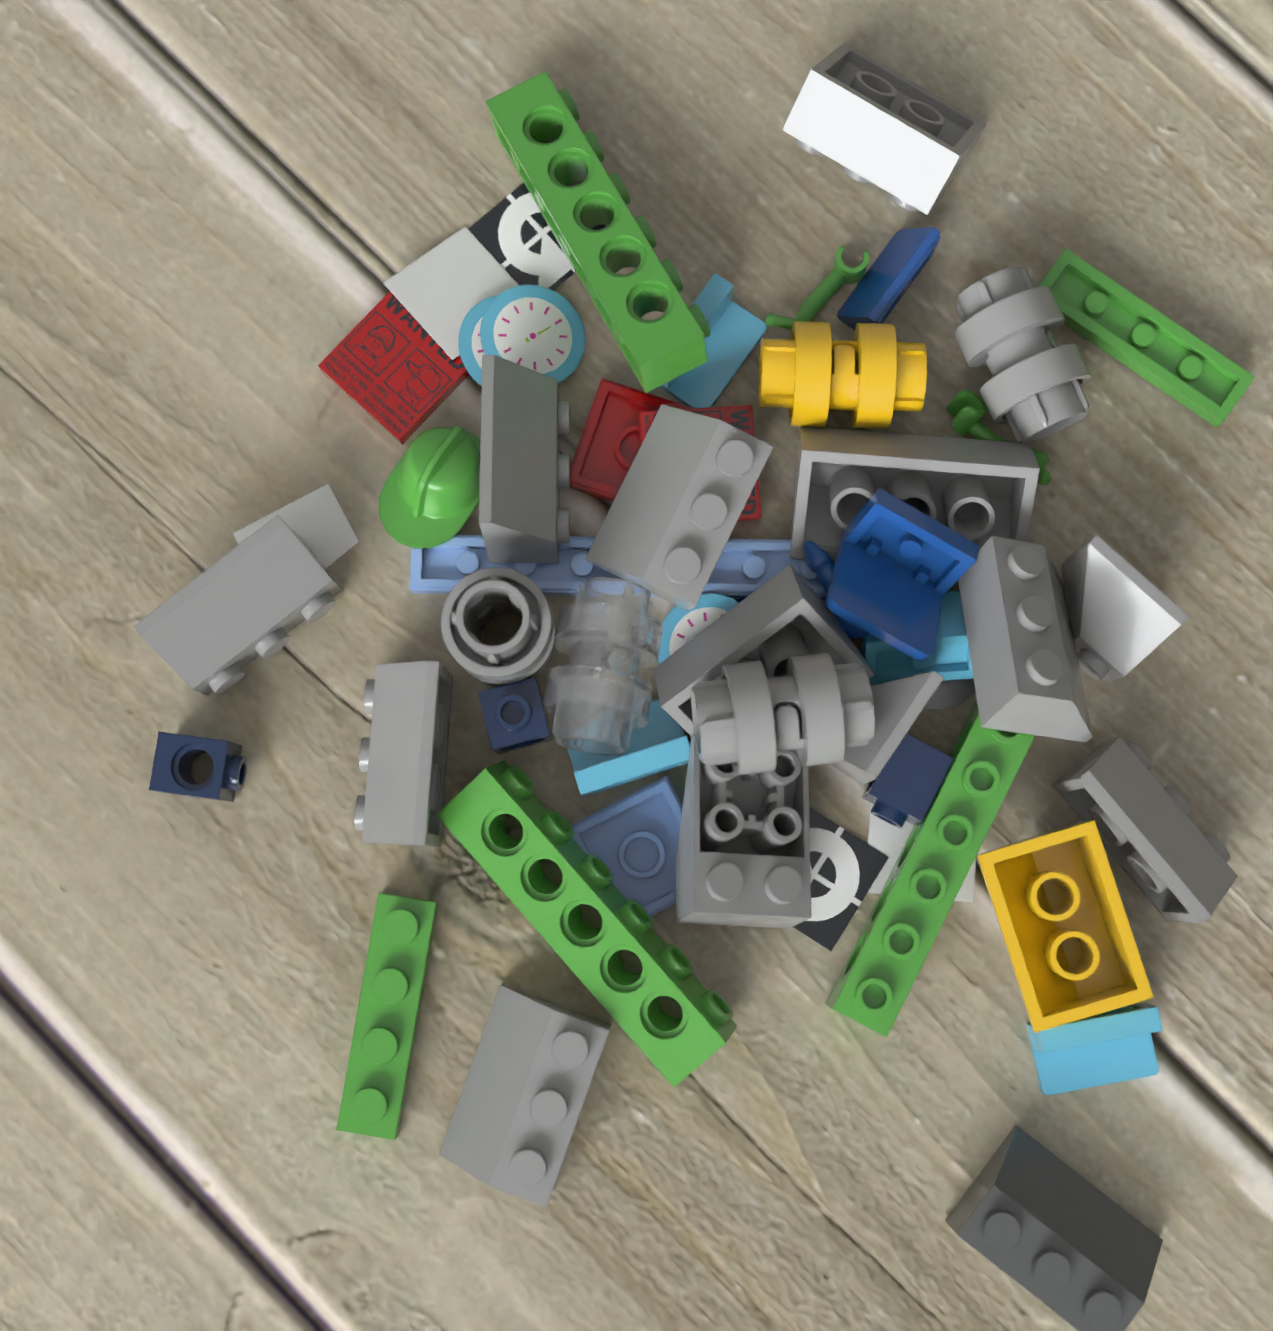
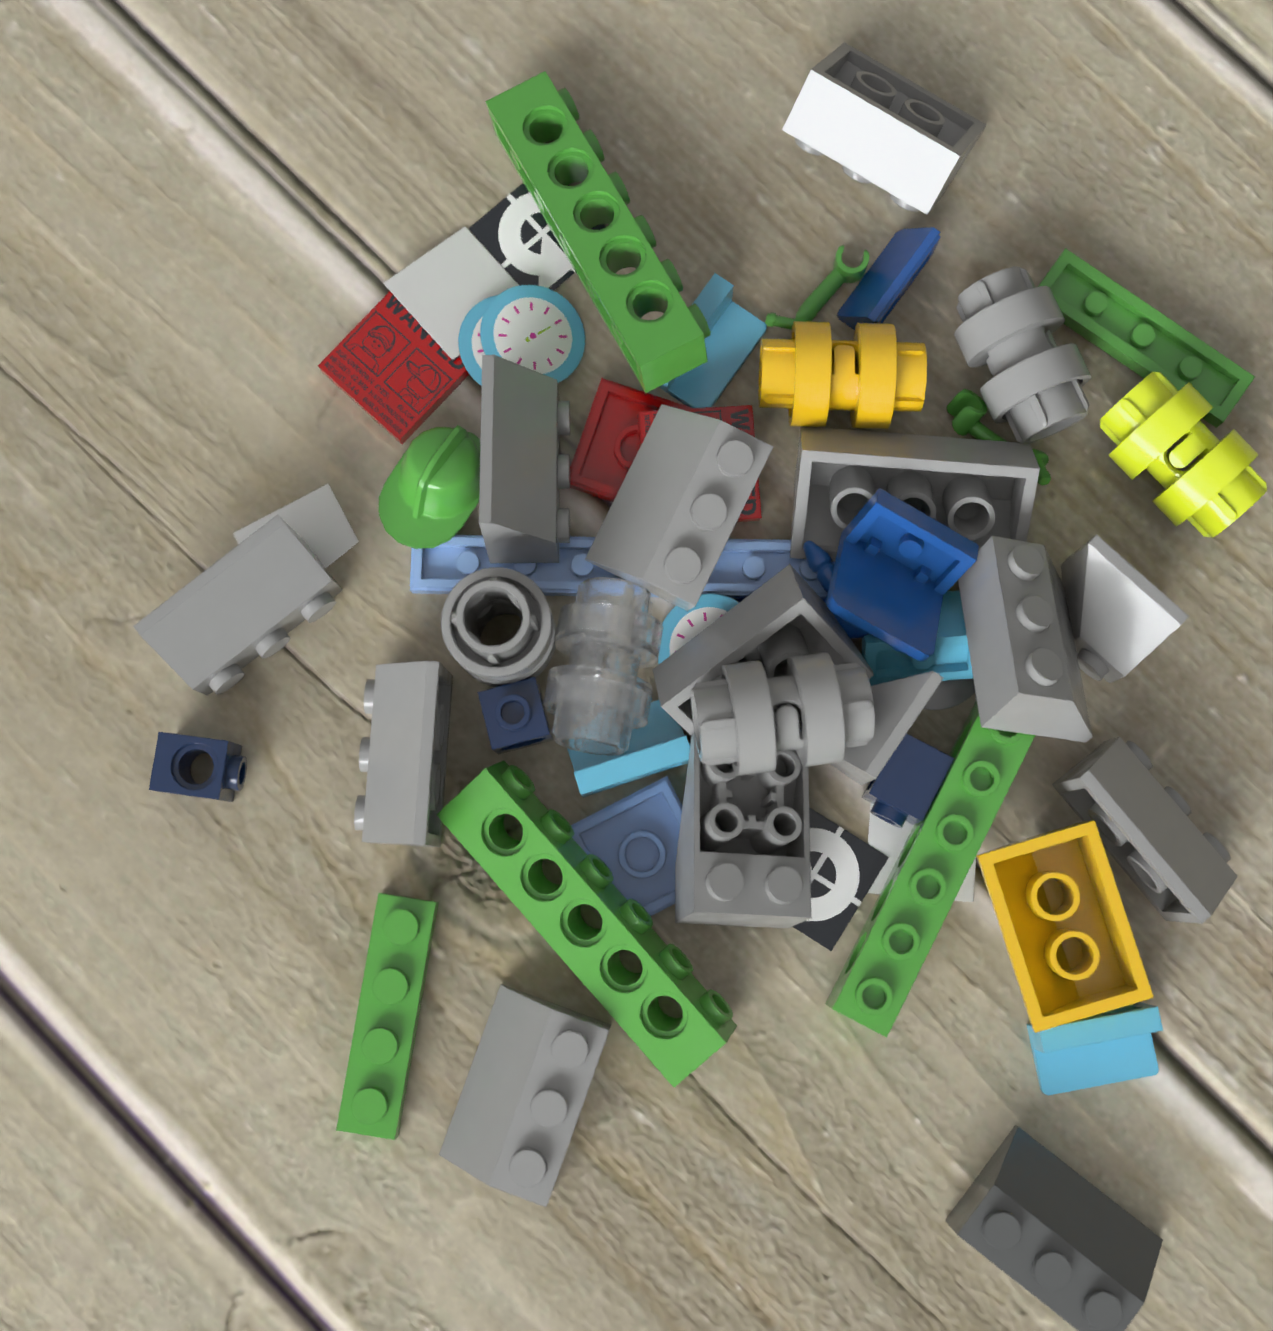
(1210, 490): none -> neon yellow piece

